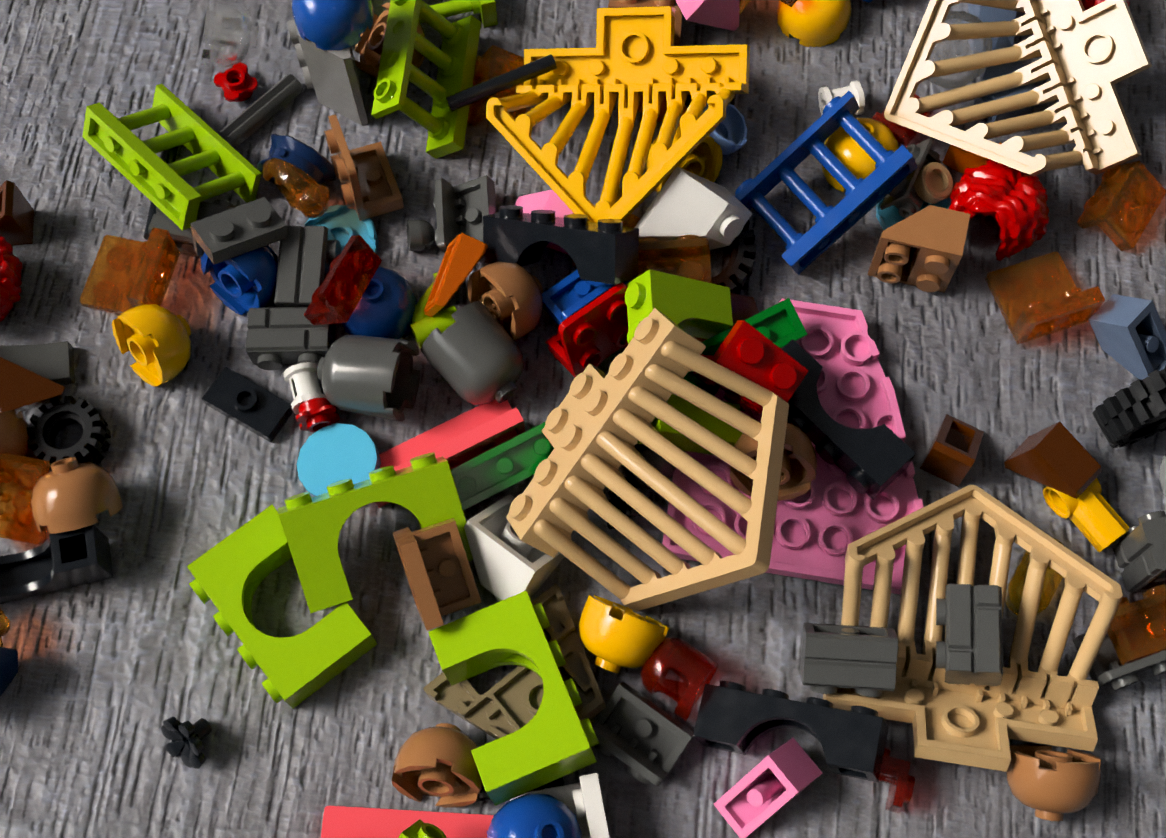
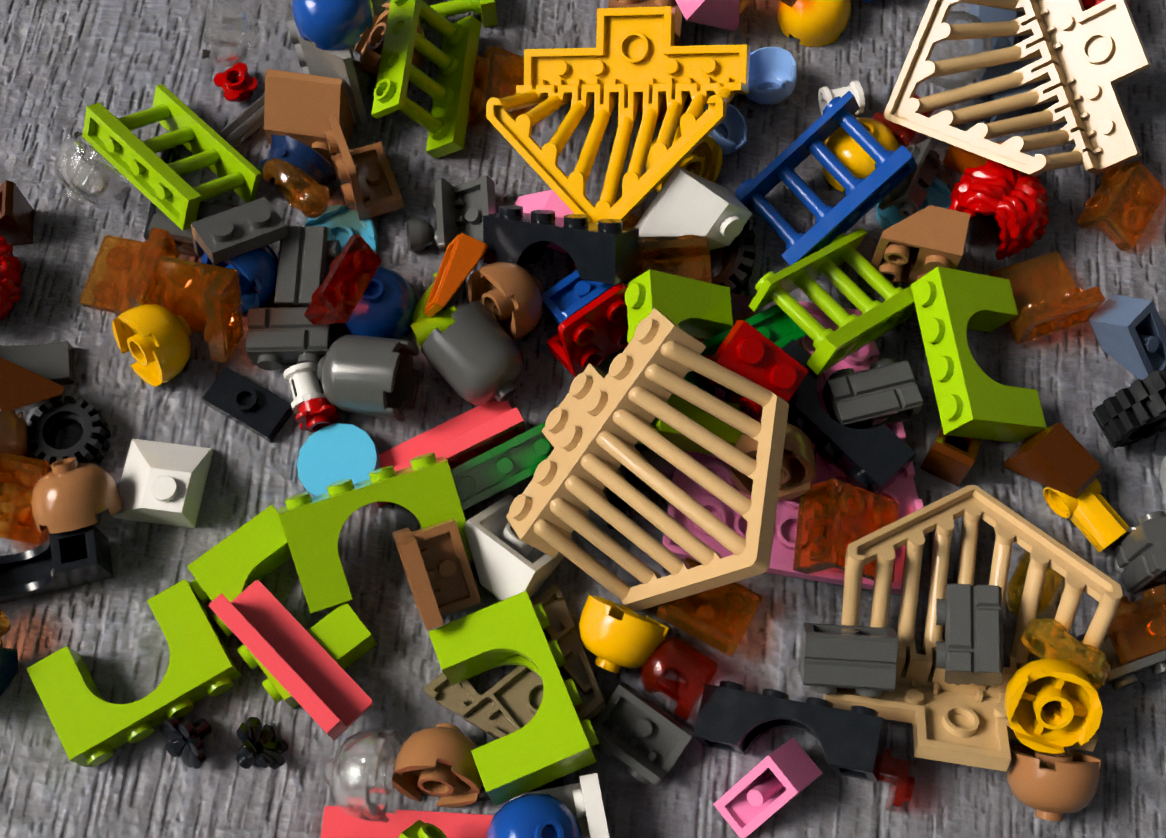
(88, 173): none -> clear cylinder
(163, 482): none -> white slope
(196, 668): none -> lime arch
(206, 299): none -> clear orange bracket
(259, 745): none -> black plant
(294, 658): none -> coral panel
(301, 106): none -> medium nougat slope
(363, 774): none -> clear cylinder
(501, 82): black bar -> none
(715, 615): none -> clear orange bracket
(771, 75): none -> light blue hair
(832, 518): none -> clear orange bracket
(852, 330): none -> lime fence
(873, 396): none -> dark grey brick
(933, 183): tan tile -> none
(967, 398): none -> lime arch
(1050, 640): none -> clear yellow plate
(1052, 705): none -> yellow cylinder

